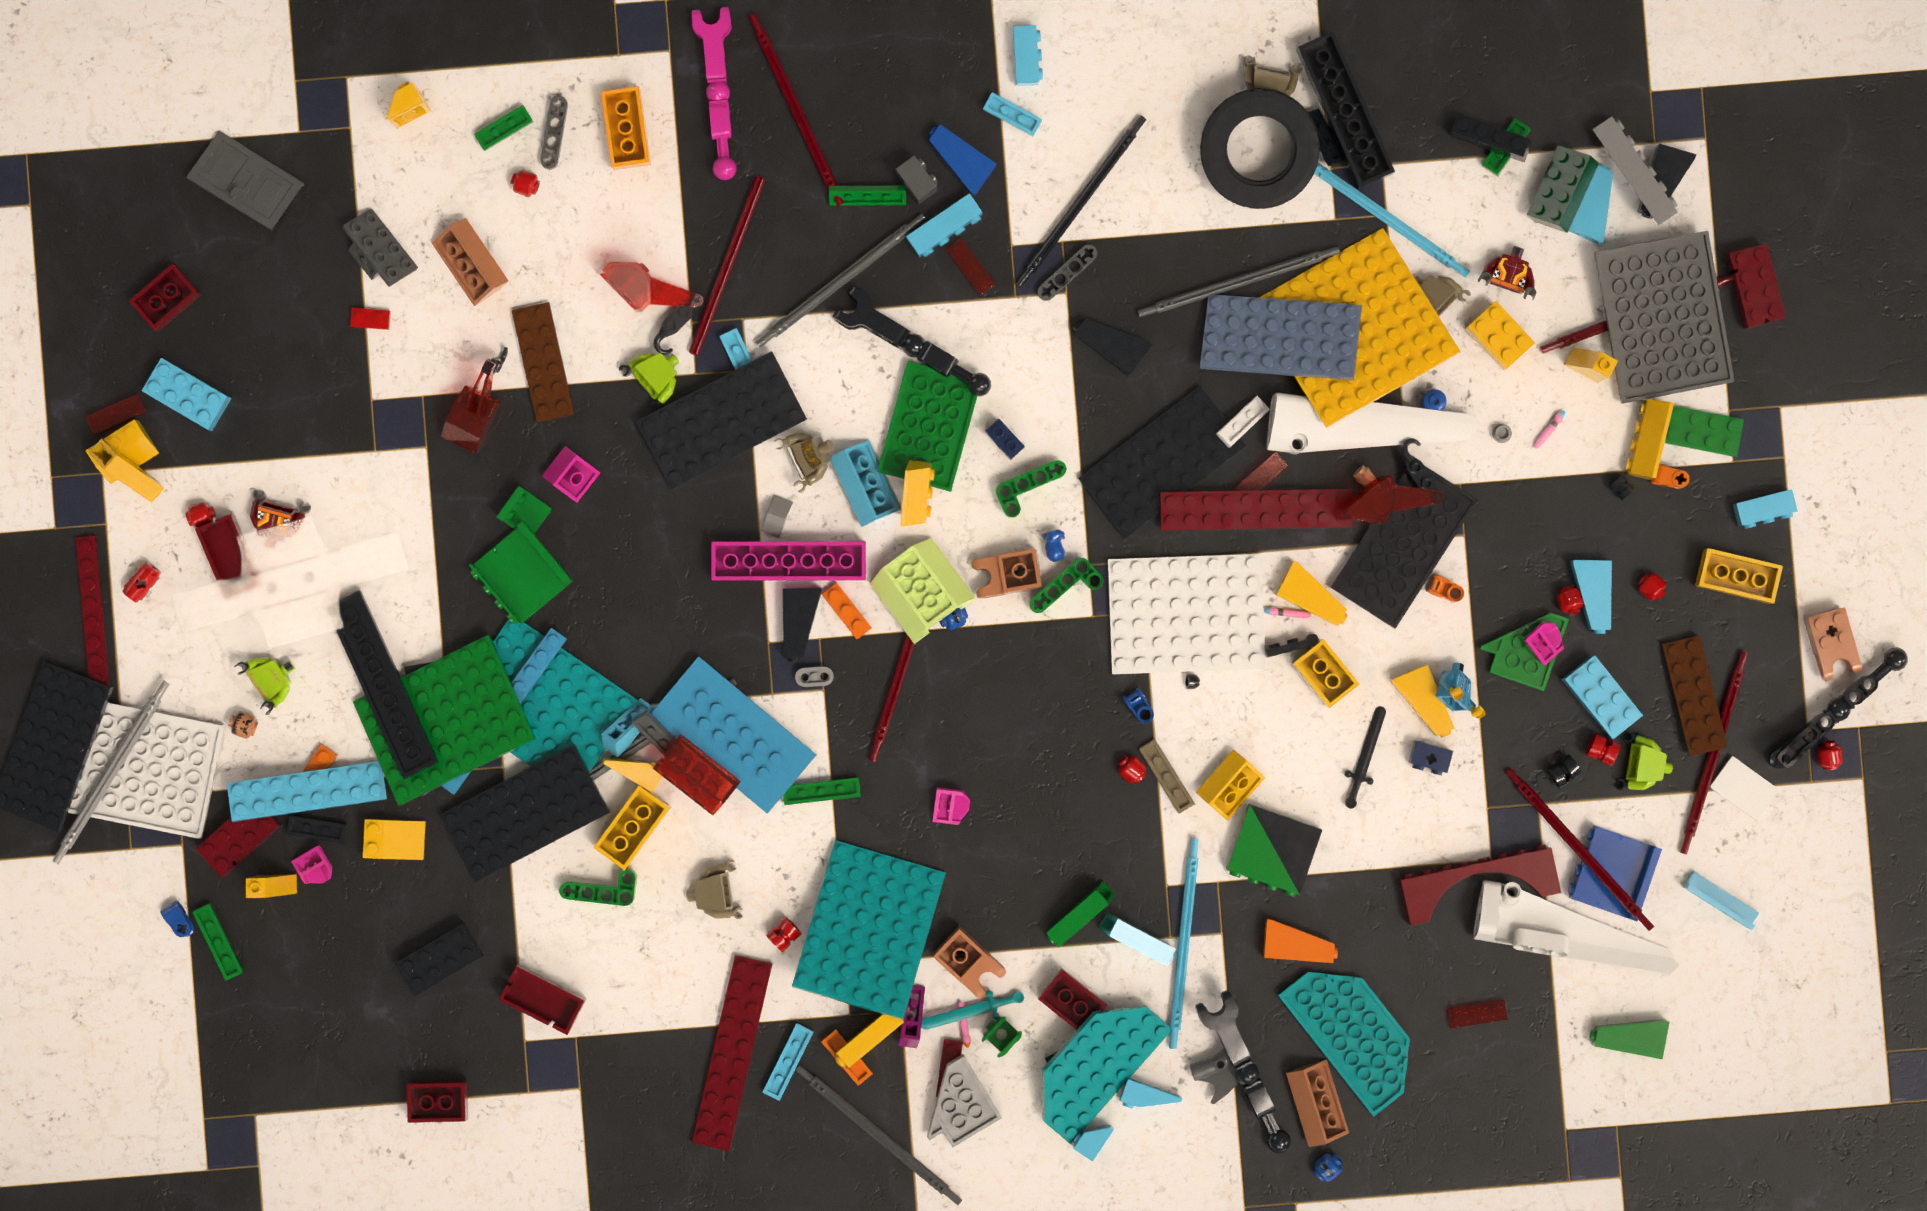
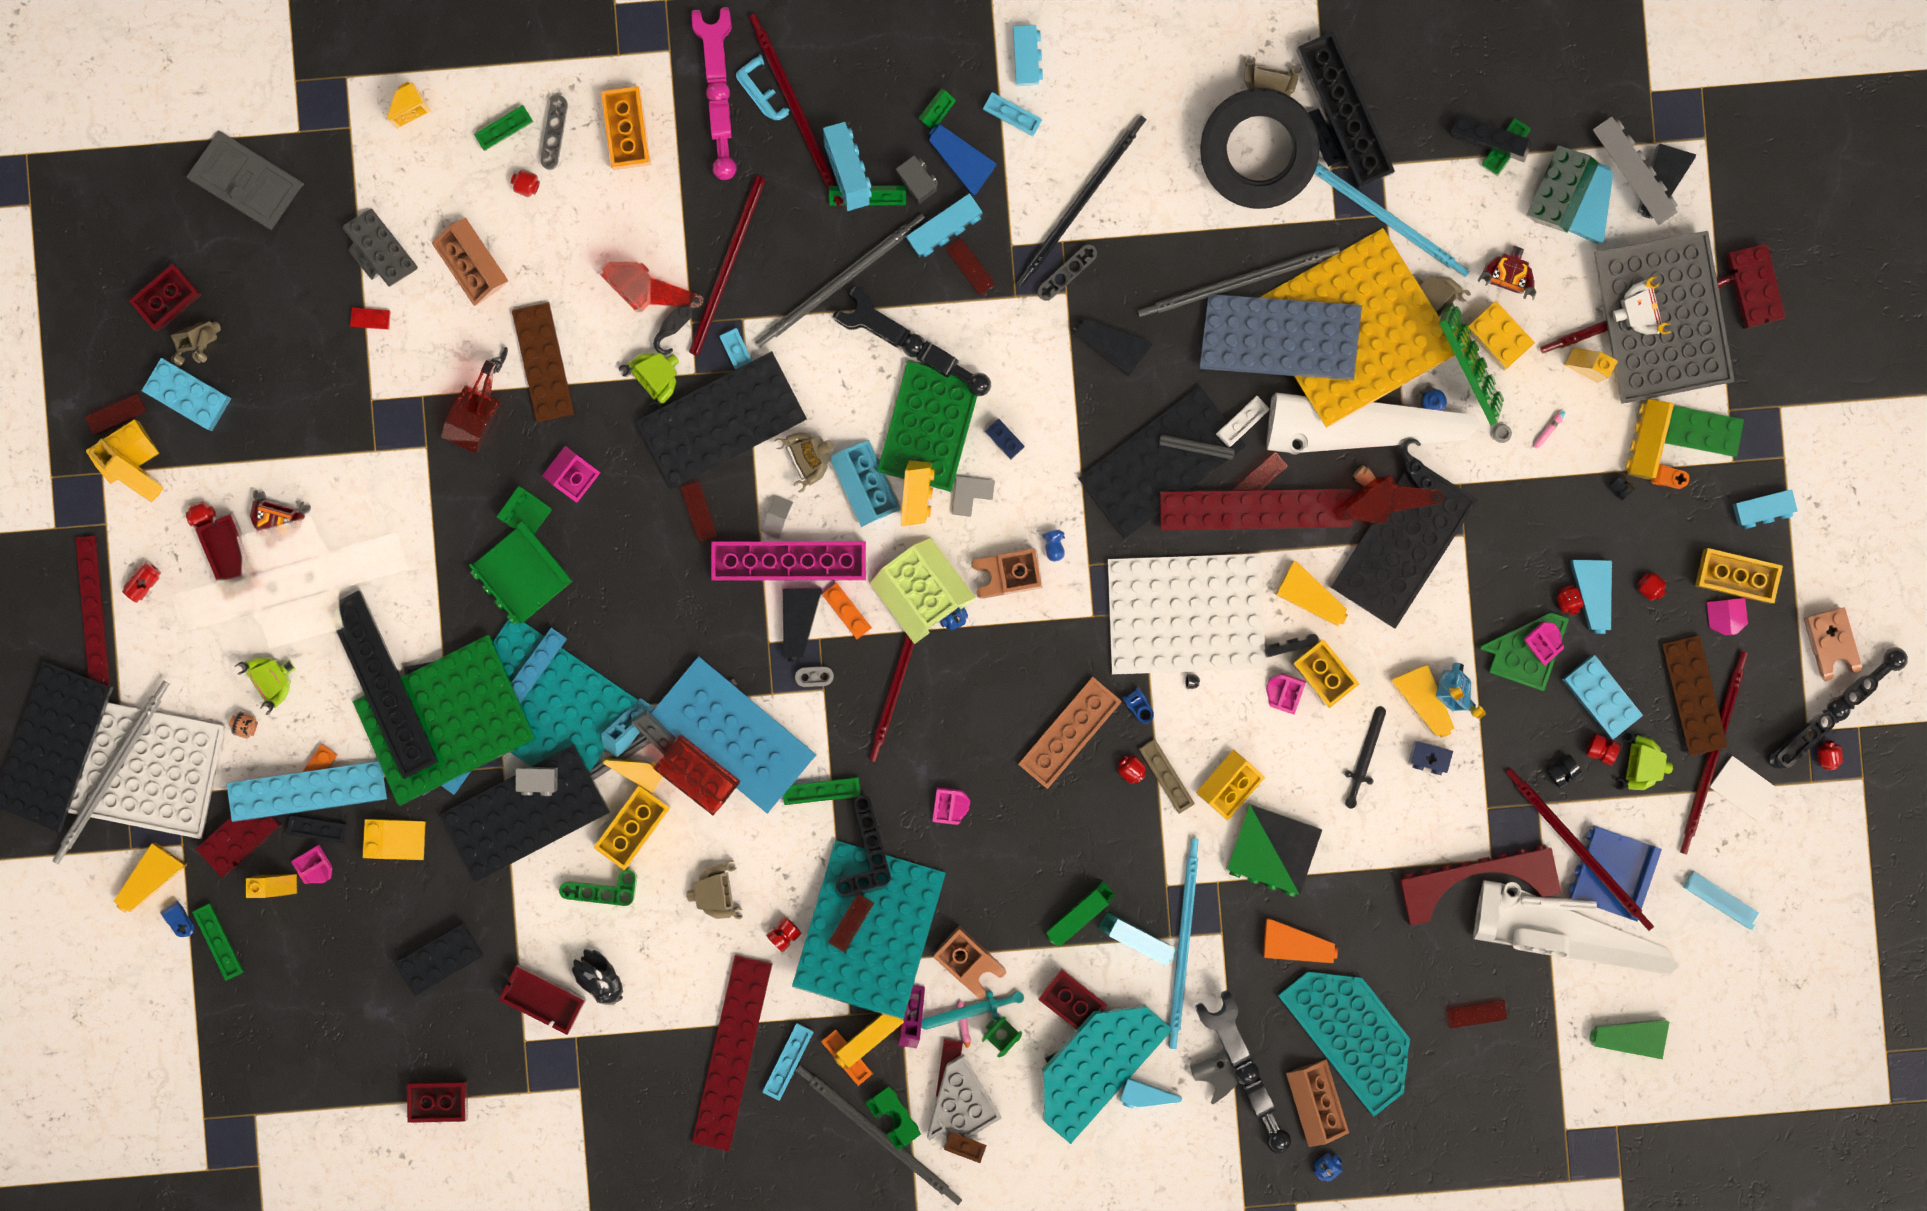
(149, 876): none -> yellow slope
(194, 338): none -> dark tan torso
(536, 780): none -> light grey brick
(598, 978): none -> black head
(699, 511): none -> clear red plate
(759, 98): none -> medium azure piece
(846, 166): none -> medium azure brick
(851, 923): none -> clear red plate
(870, 852): none -> black beam
(904, 1128): none -> green arch
(937, 109): none -> green plate
(965, 1147): none -> reddish brown panel
(967, 490): none -> light grey tile
(1032, 484): green beam -> none
(1062, 588): green beam -> none
(1070, 732): none -> nougat plate
(1092, 1141): medium azure slope -> none
(1198, 447): none -> dark grey axle
(1285, 692): none -> dark pink slope
(1287, 612): bright pink piece -> none
(1444, 588): orange piece -> none
(1471, 363): none -> green plate
(1557, 903): none -> white axle
(1641, 309): none -> white torso
(1727, 616): none -> dark pink slope

